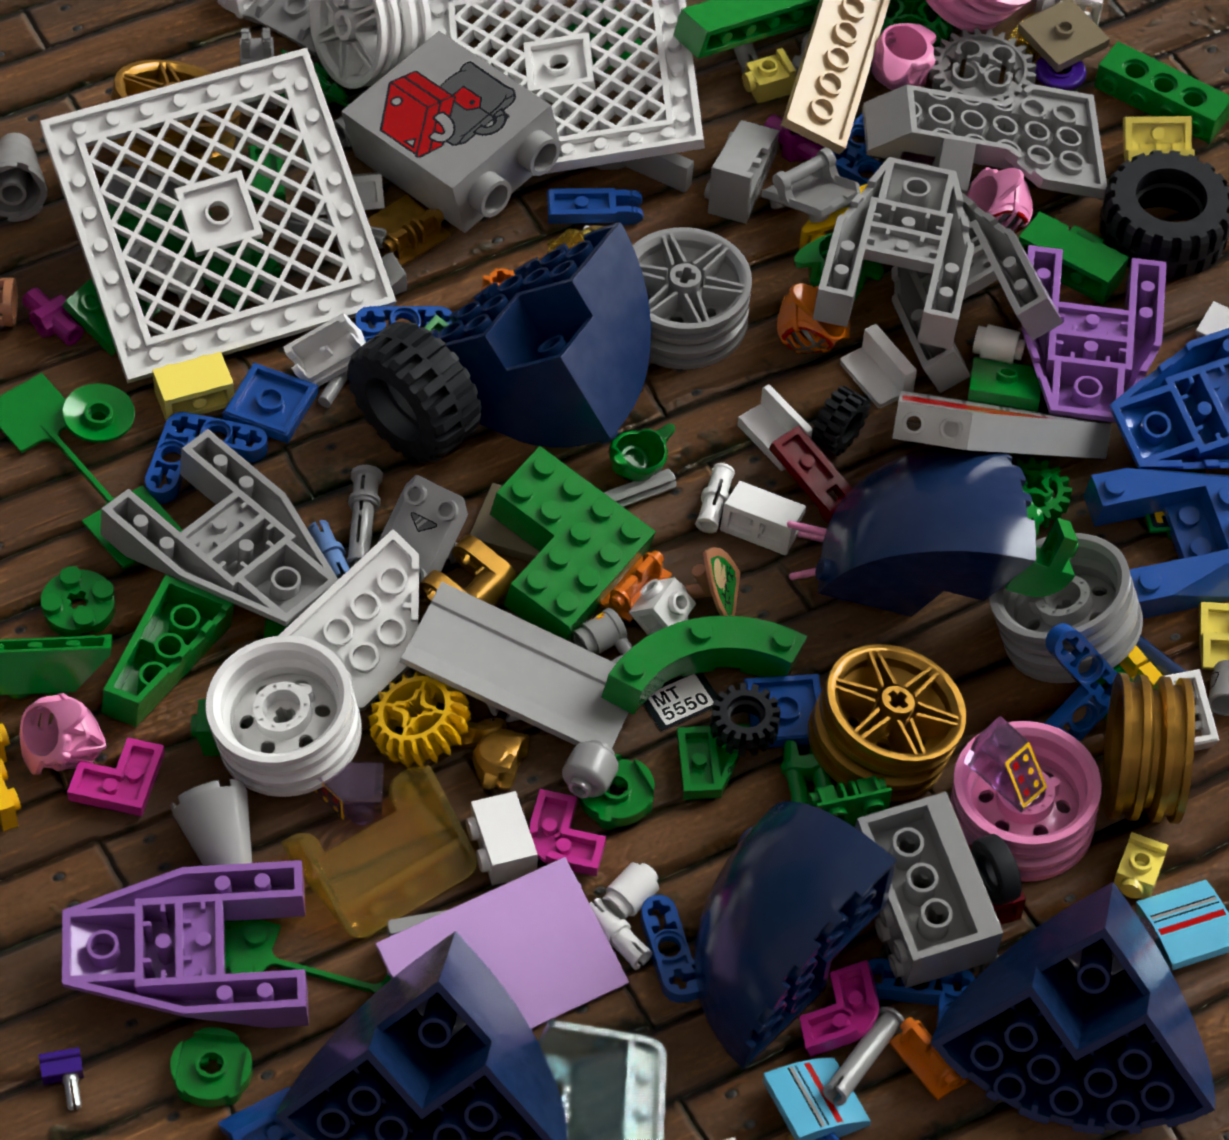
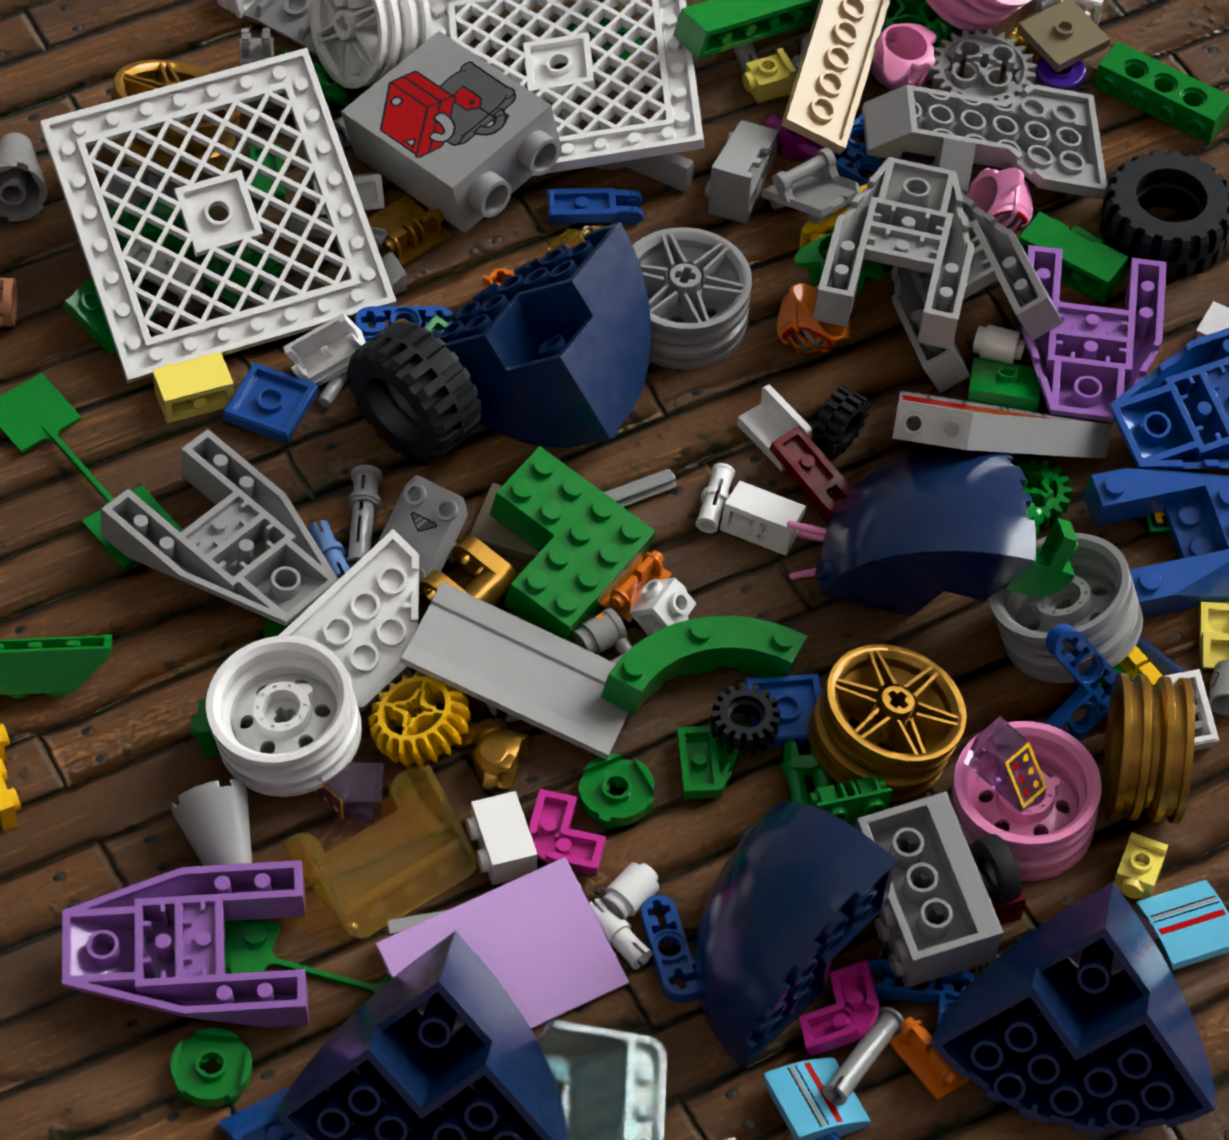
(50, 317): magenta axle -> none
(63, 743): bright pink piece -> none
(63, 1067): dark purple piece -> none
(73, 585): green plate -> none
(98, 402): green dish -> none
(121, 788): dark pink plate -> none
(165, 646): green wedge -> none
(174, 442): blue beam -> none
(590, 769): light grey head -> none
(640, 453): green hair -> none
(680, 700): sticker -> none
(717, 579): nougat shield -> none
(879, 368): white panel -> none
(1157, 133): light yellow slope -> none

